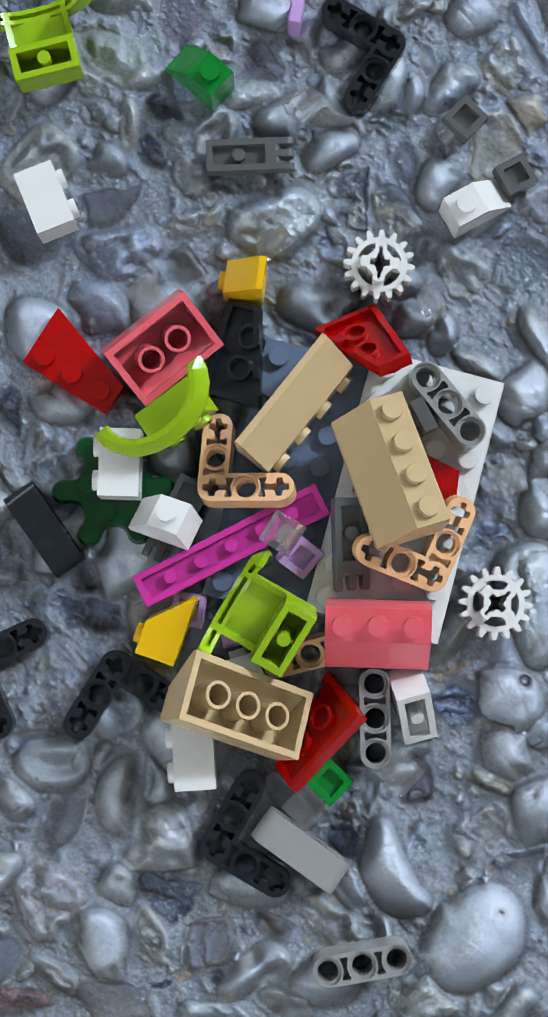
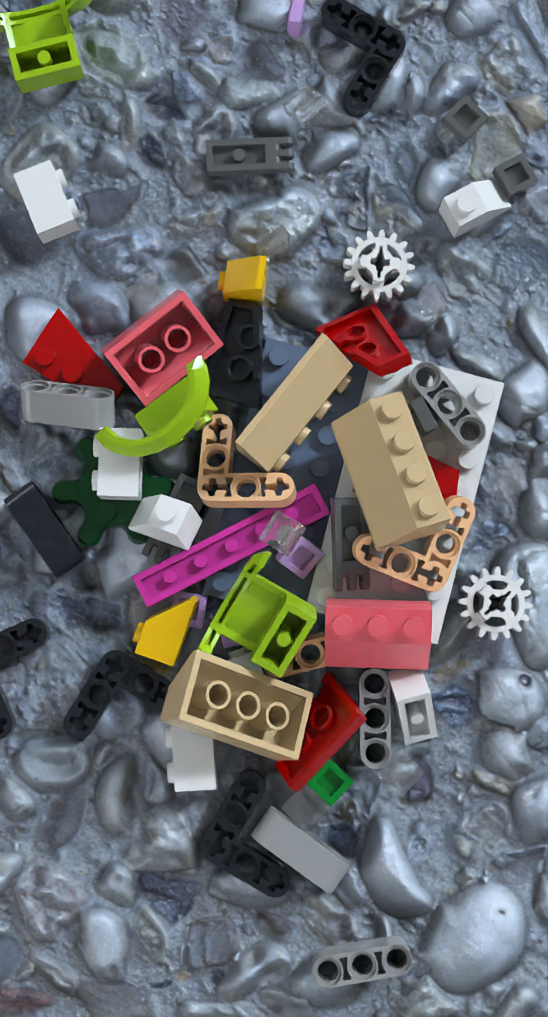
(67, 404): none -> light grey beam
(202, 75): green slope -> none

